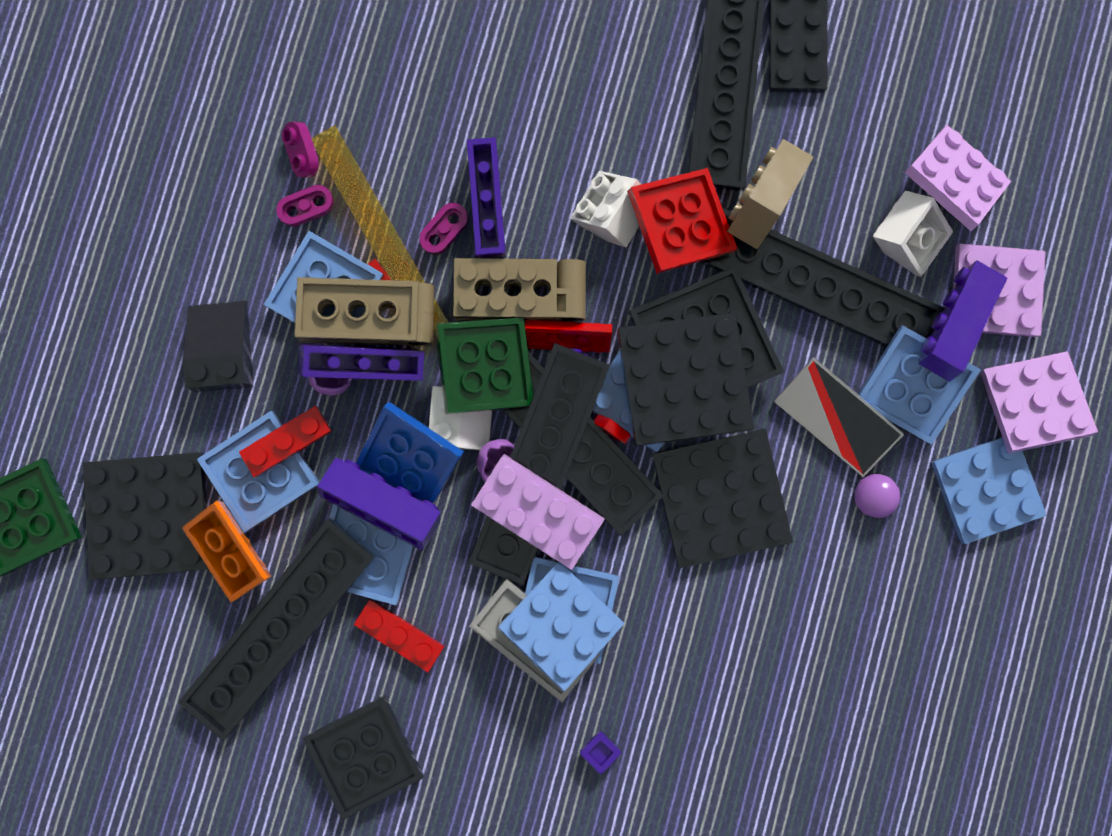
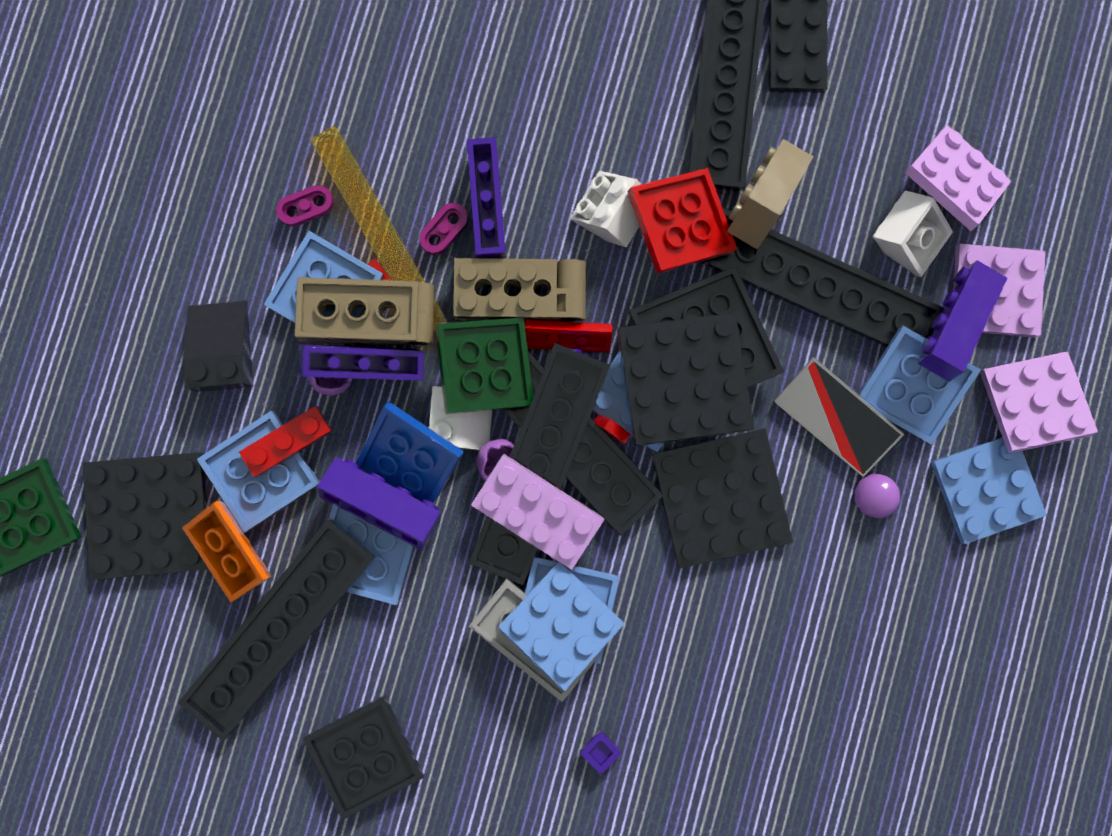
(300, 149): magenta plate -> none
(399, 635): red plate -> none

